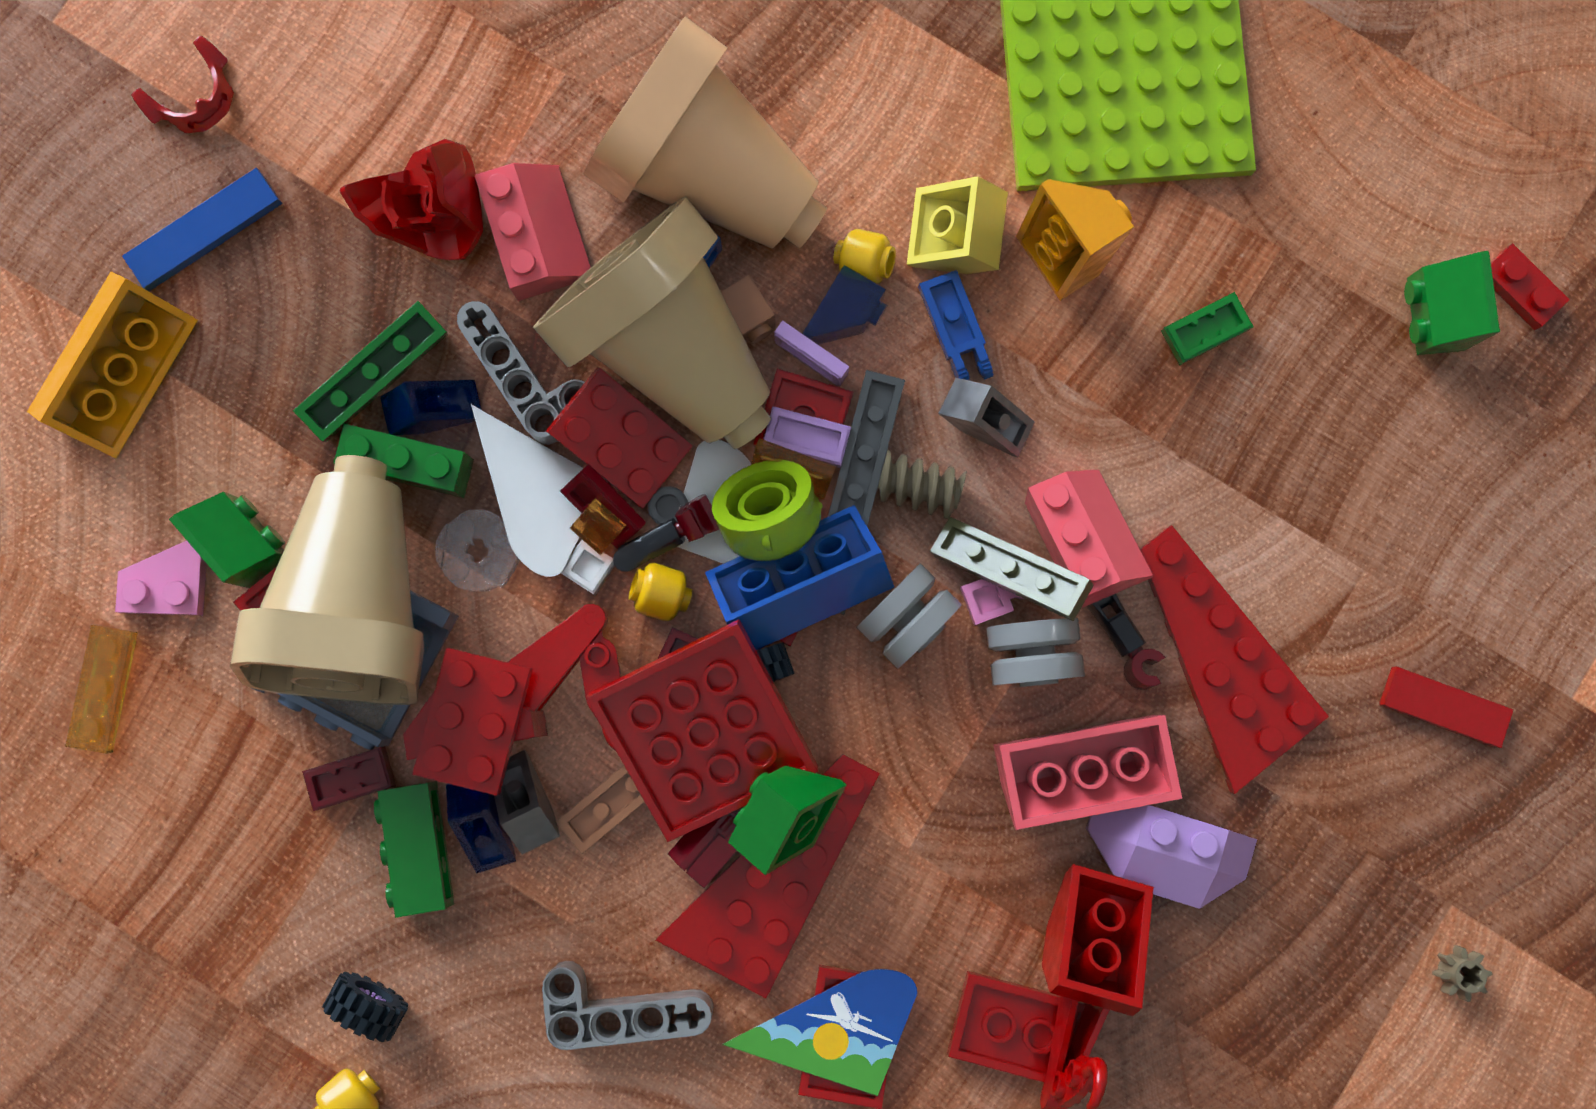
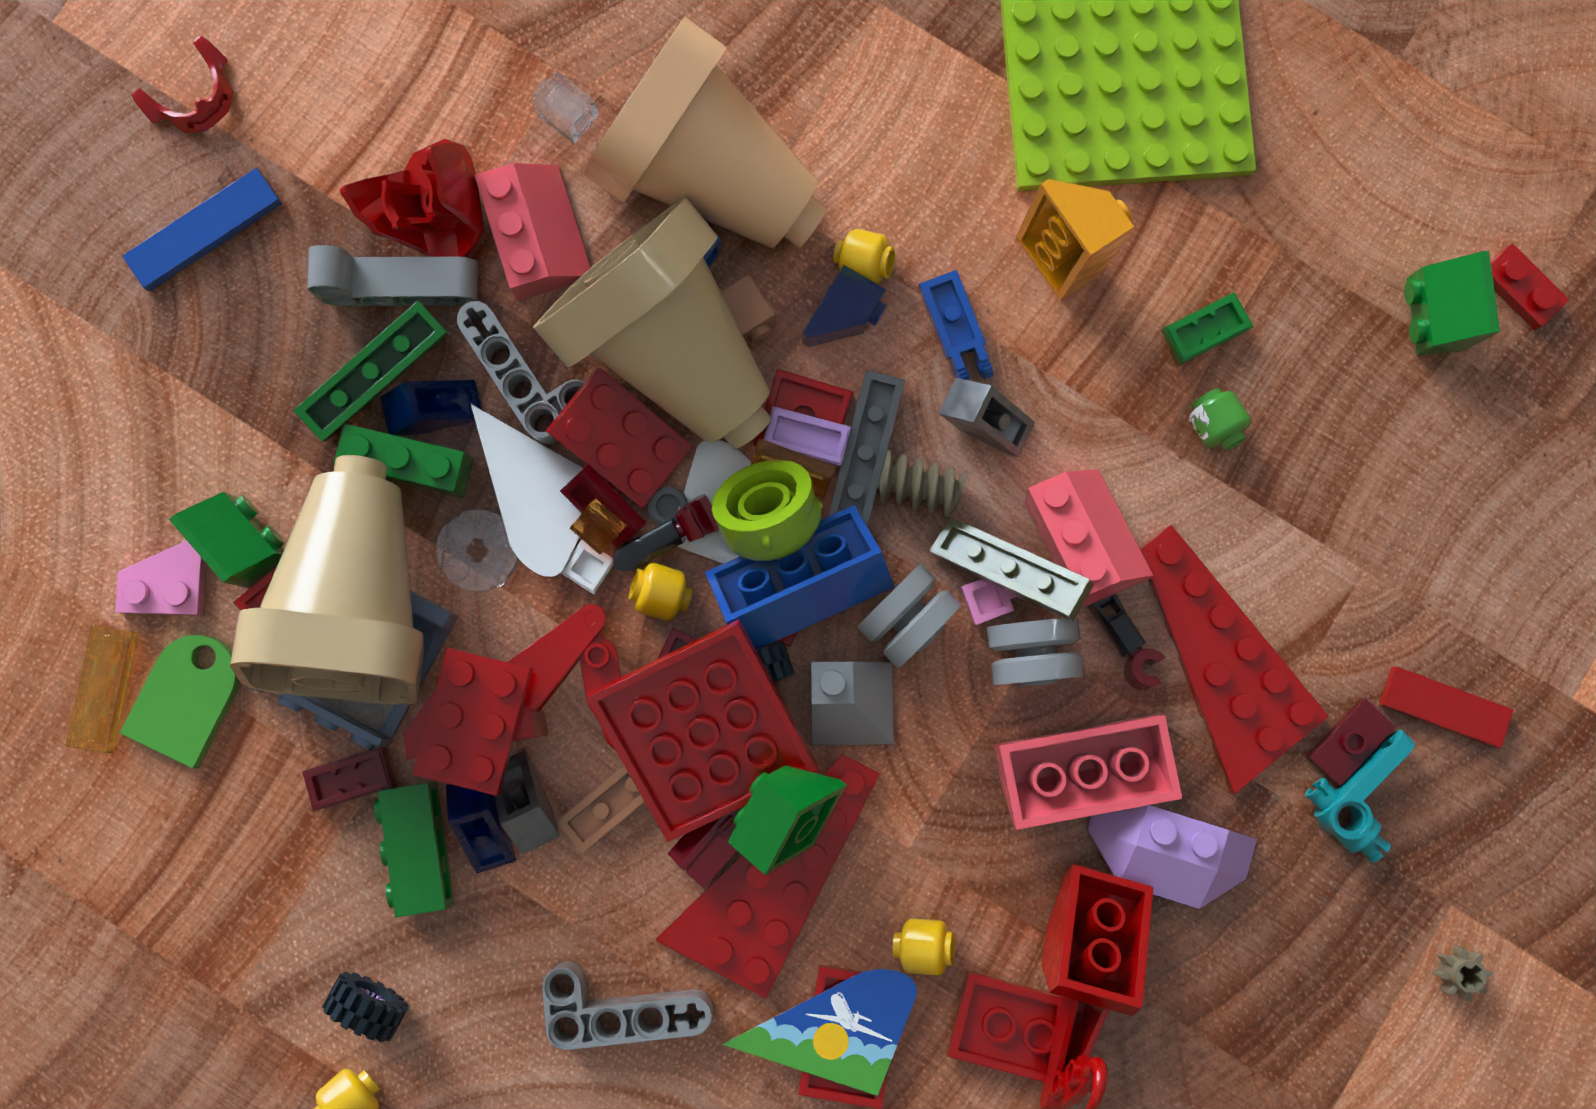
(112, 365): light orange slope -> none
(182, 701): none -> bright green tile
(390, 281): none -> light grey beam
(564, 106): none -> clear brick
(811, 354): lavender tile -> none
(851, 703): none -> light grey slope
(925, 947): none -> yellow head
(958, 226): light yellow slope -> none
(1220, 419): none -> bright green head
(1350, 742): none -> dark red plate
(1363, 828): none -> teal piece

